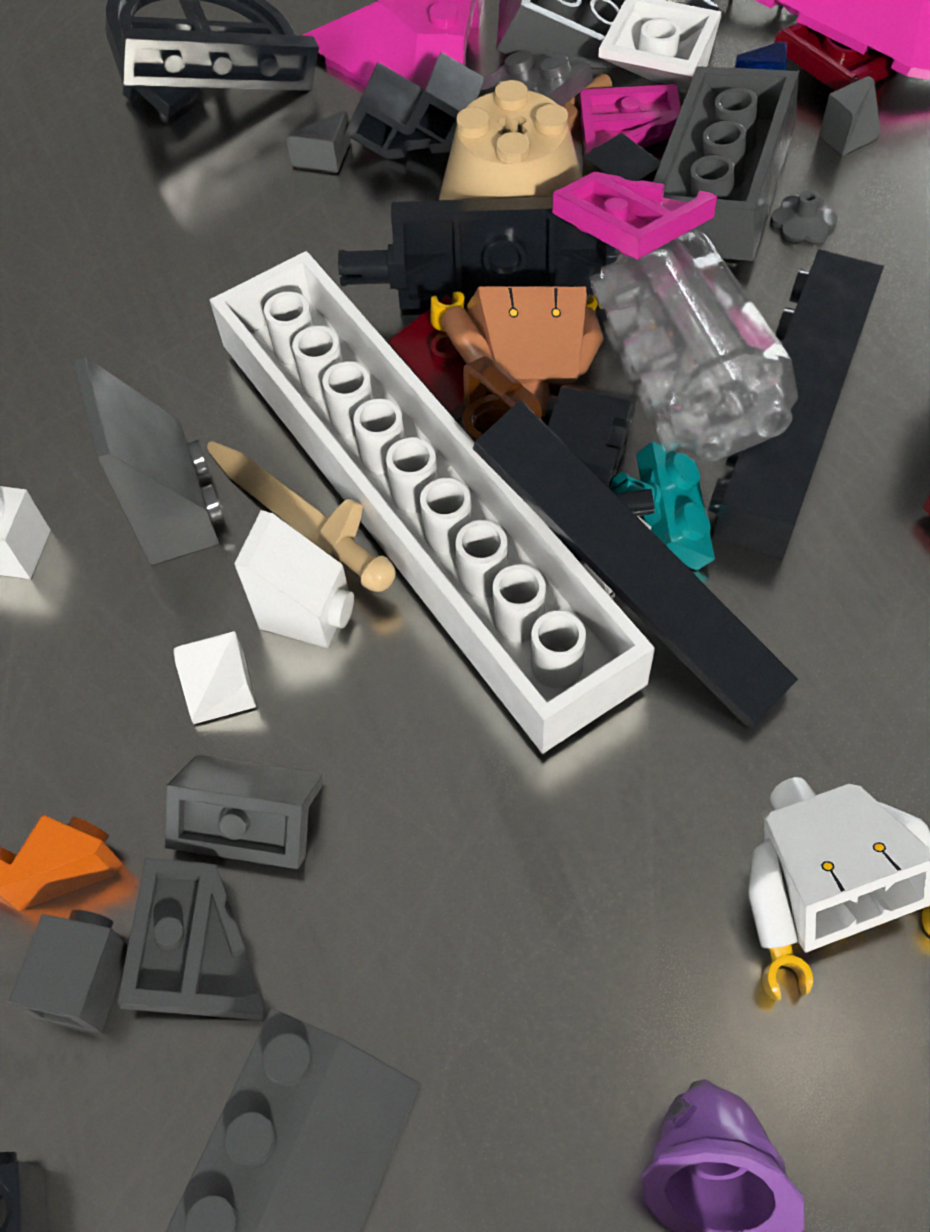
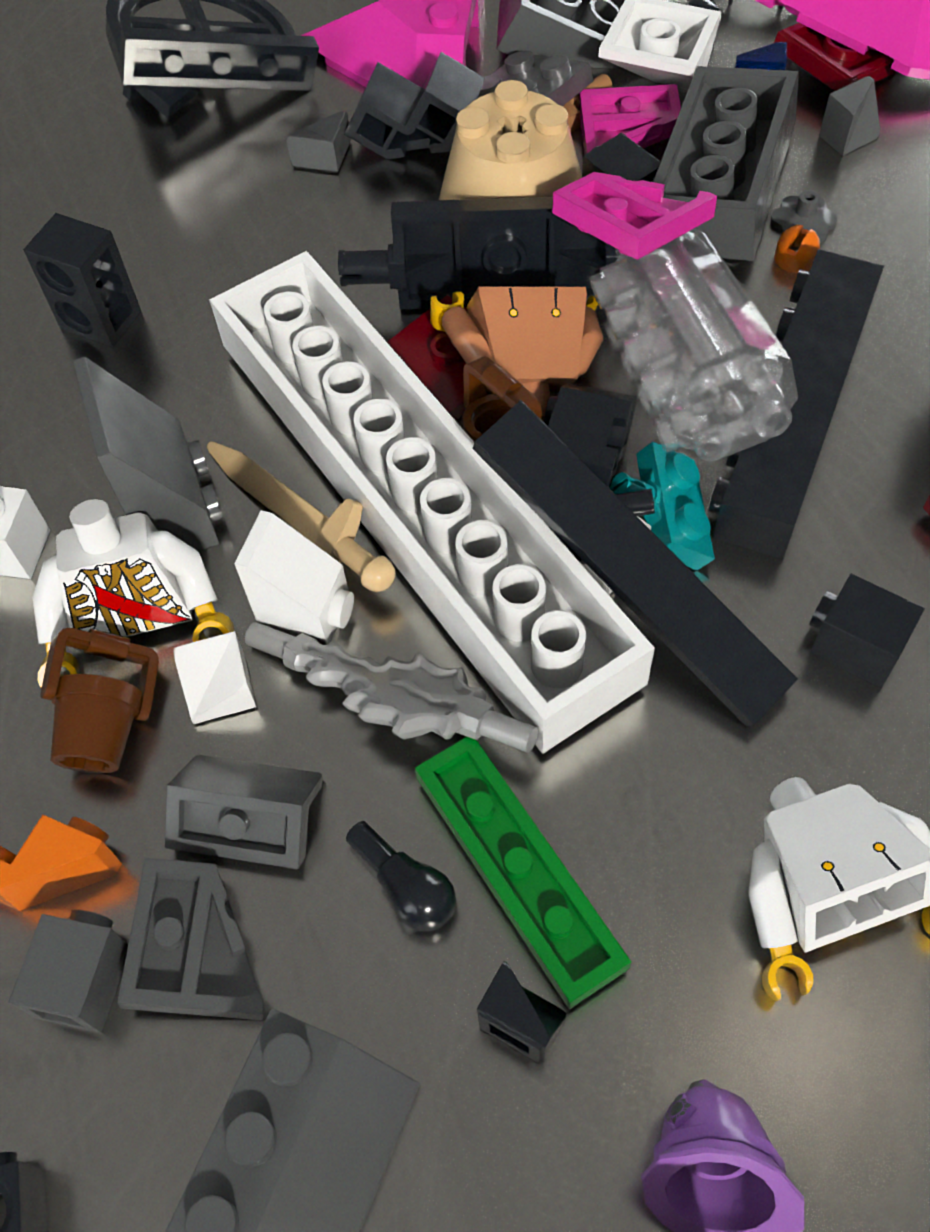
(83, 279): none -> black brick
(92, 709): none -> reddish brown piece
(120, 580): none -> torso
(397, 693): none -> light grey piece
(416, 891): none -> black piece
(519, 1016): none -> black slope
(523, 871): none -> green plate
(802, 259): none -> orange hinge
(864, 629): none -> black brick

